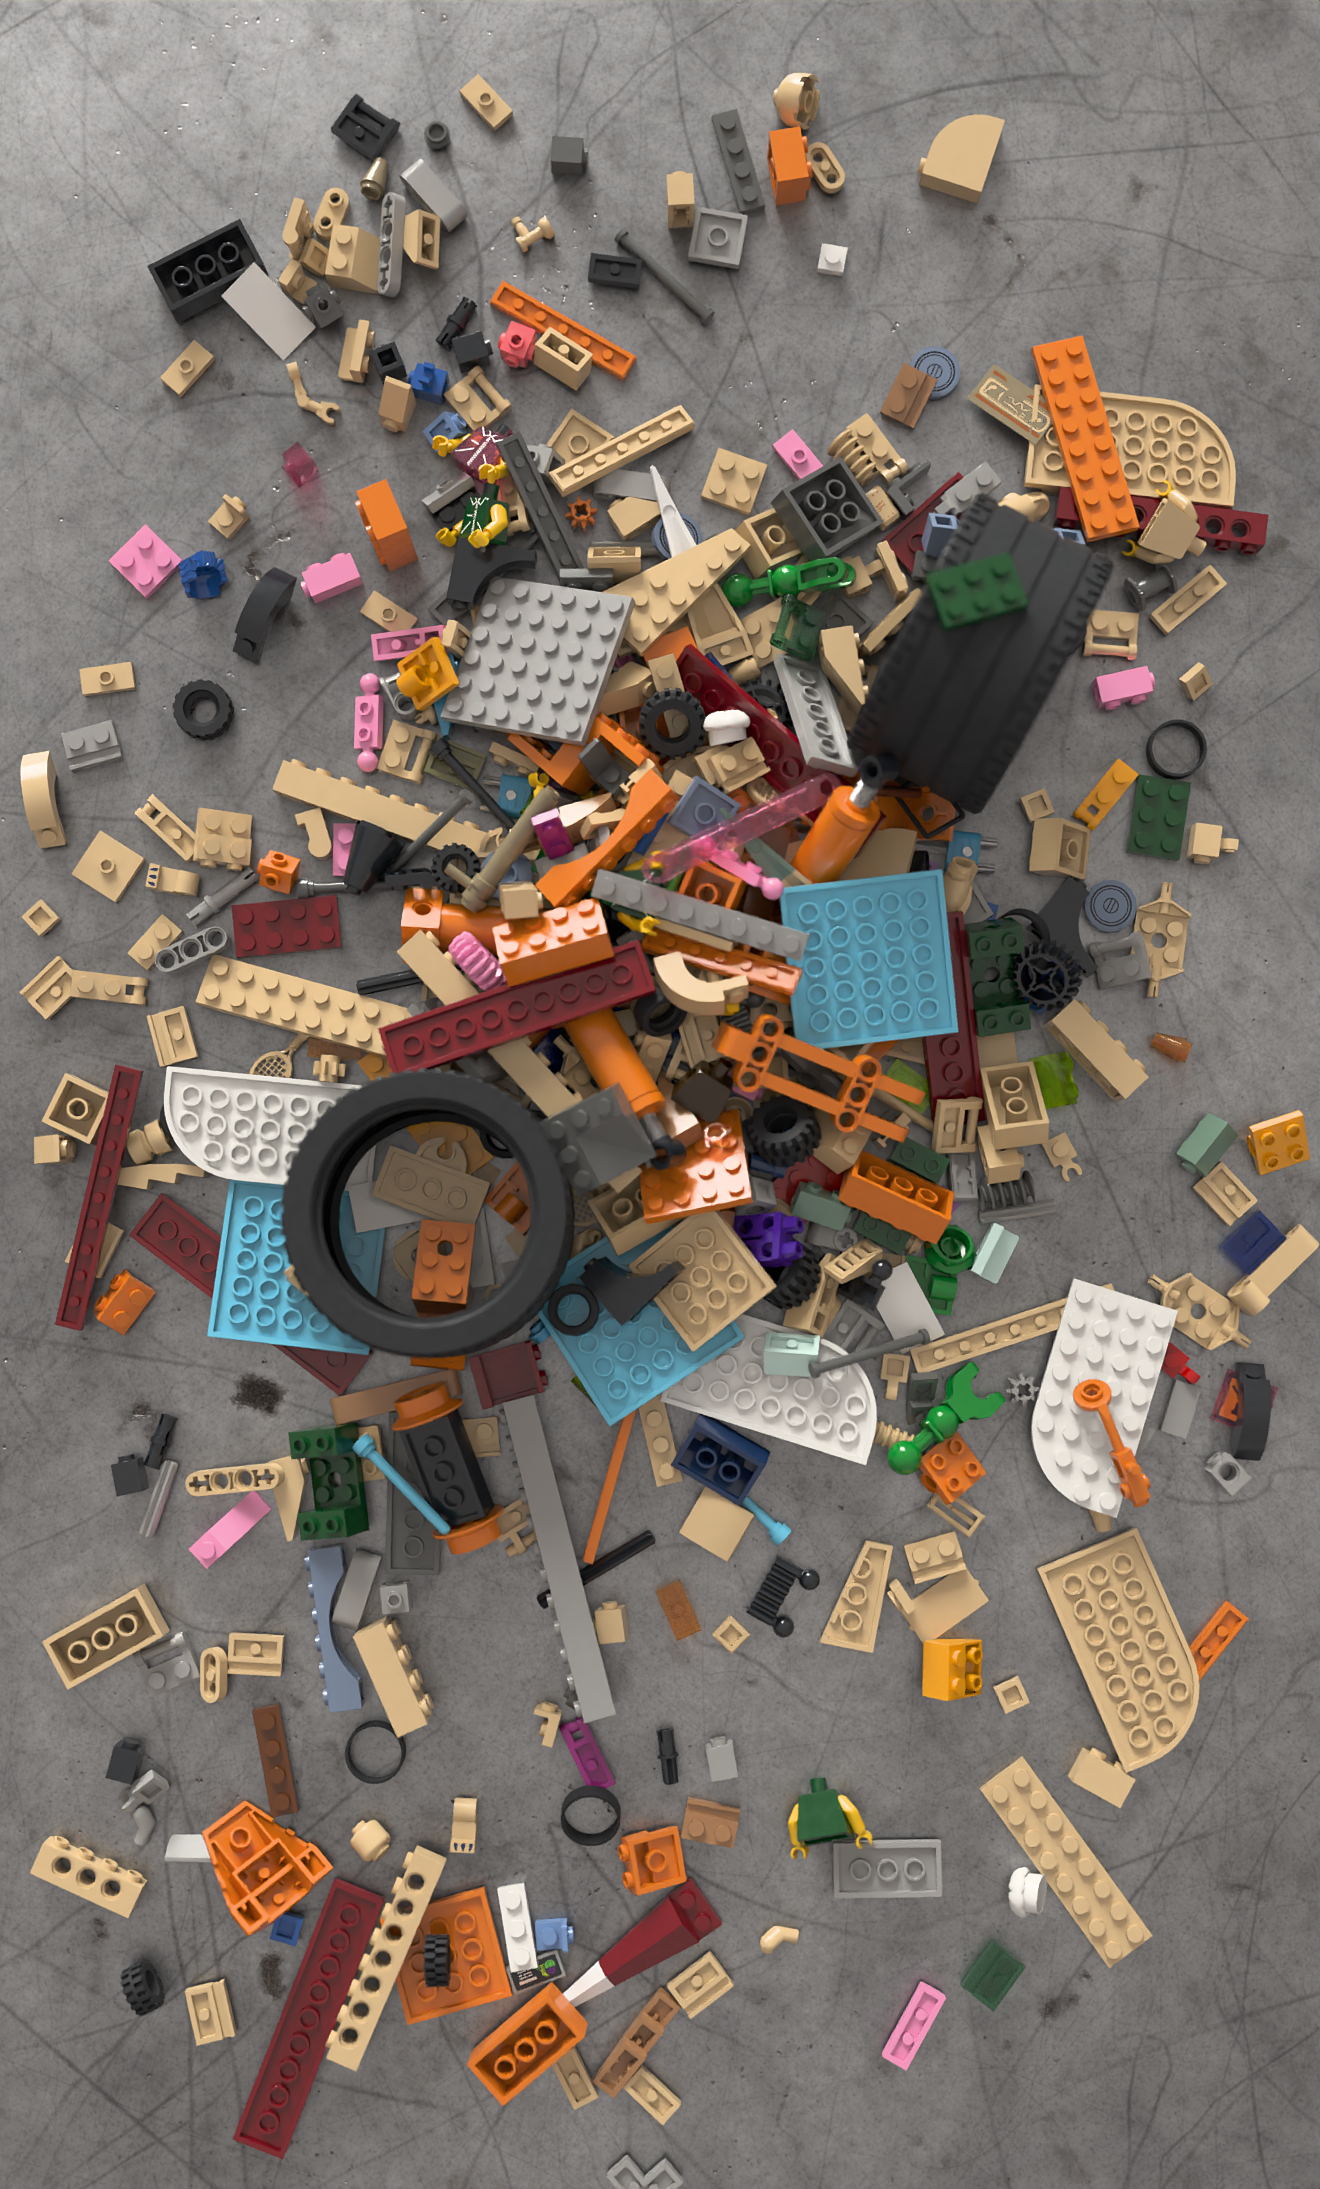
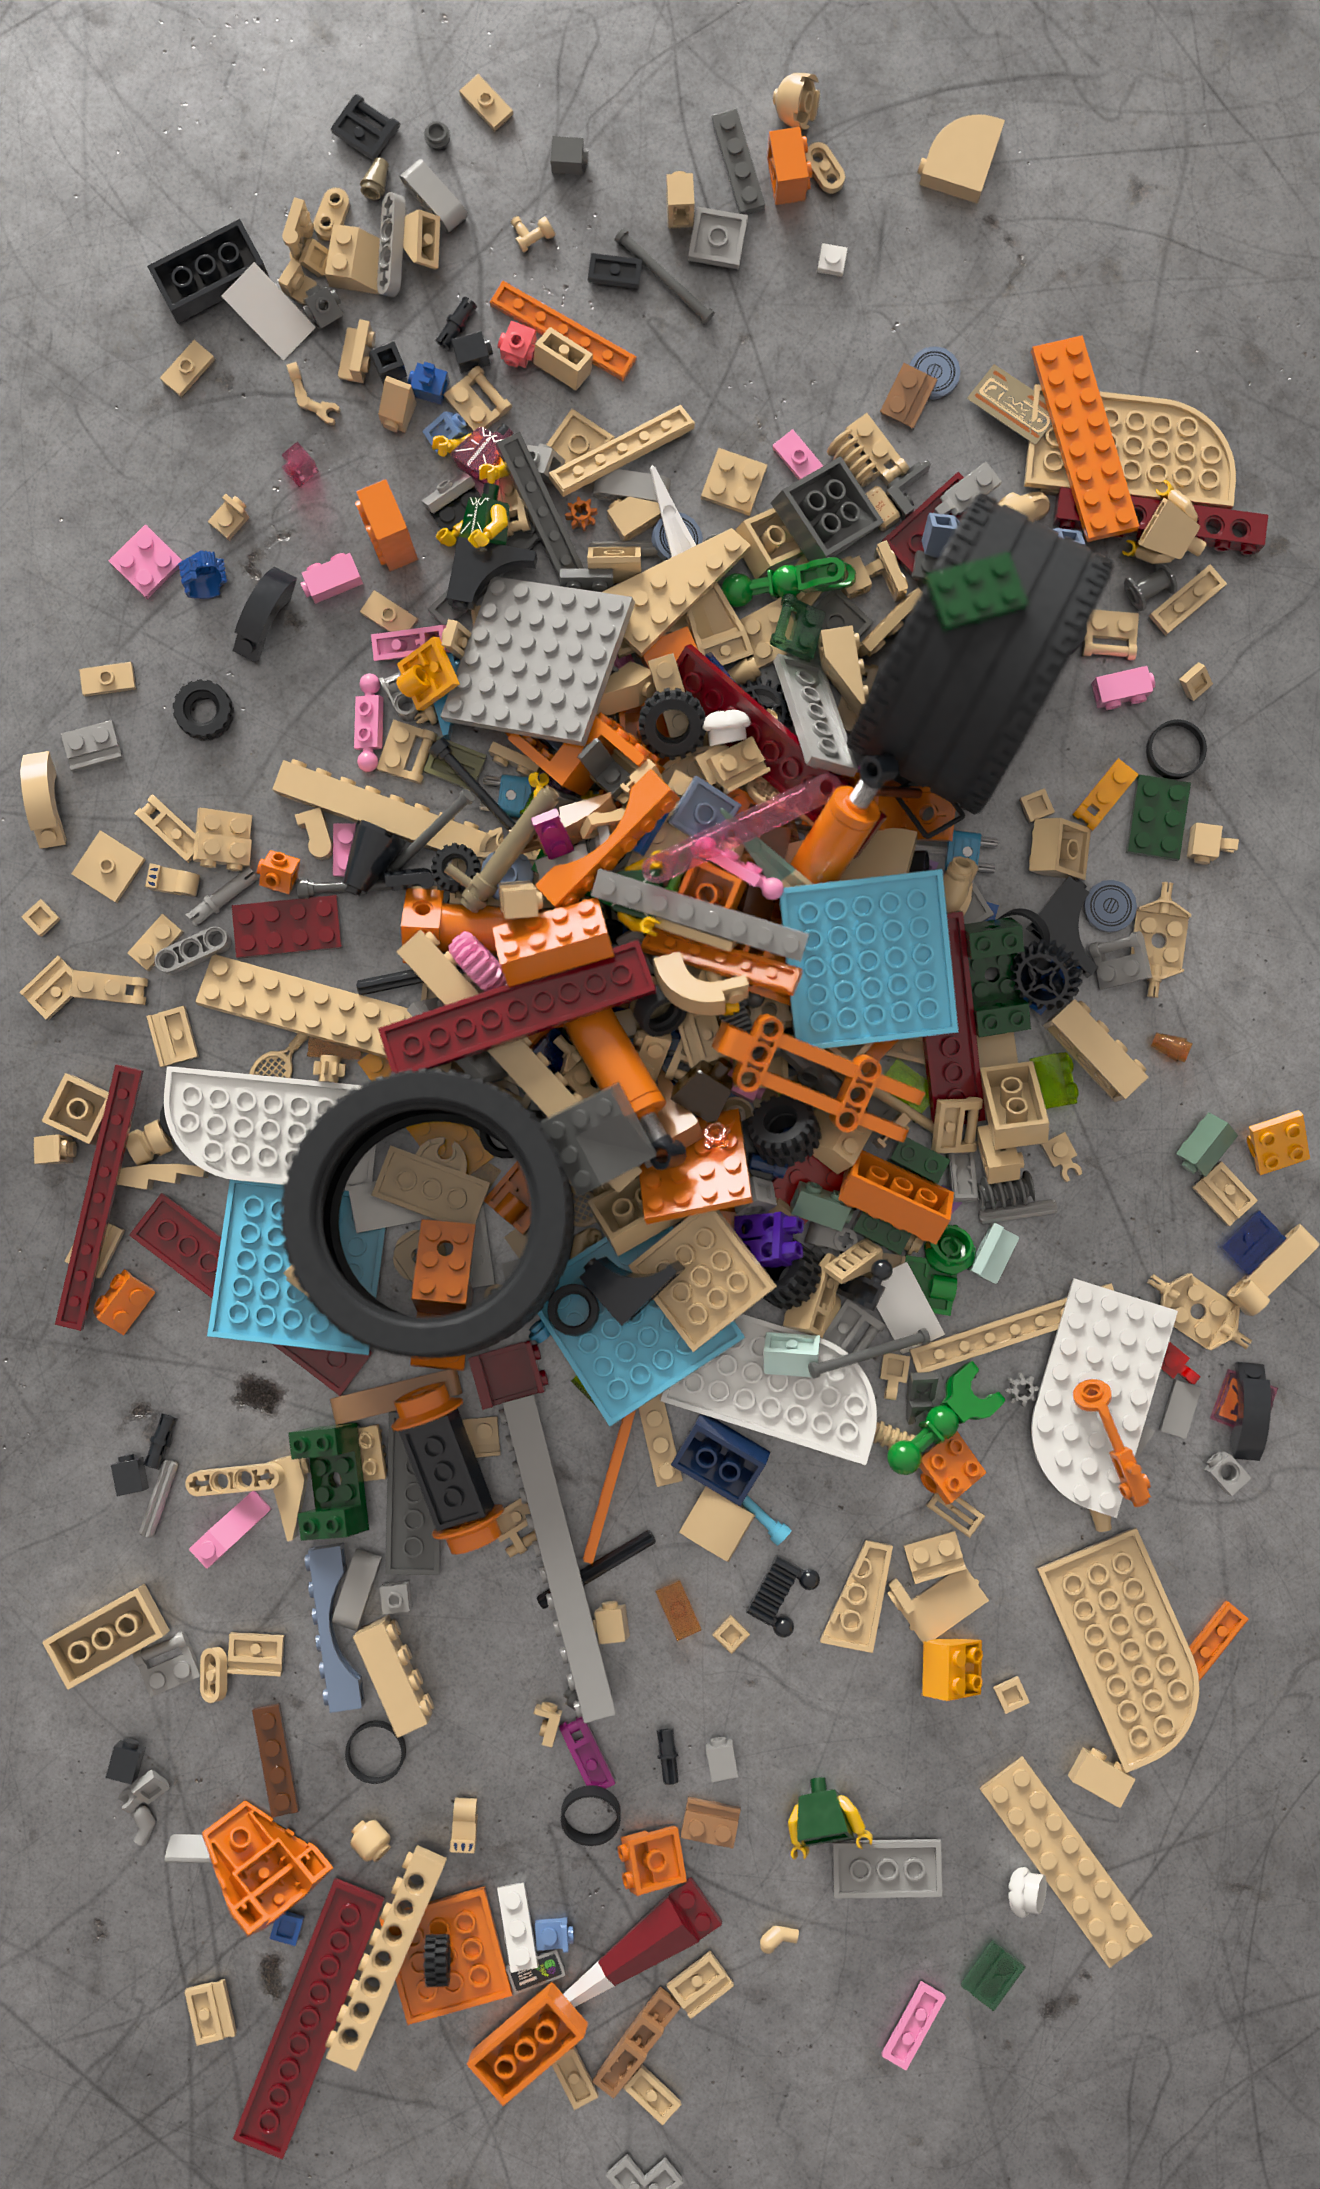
(73, 1879): tan brick -> none
(142, 1988): black tyre -> none
(366, 1447): medium azure piece -> none

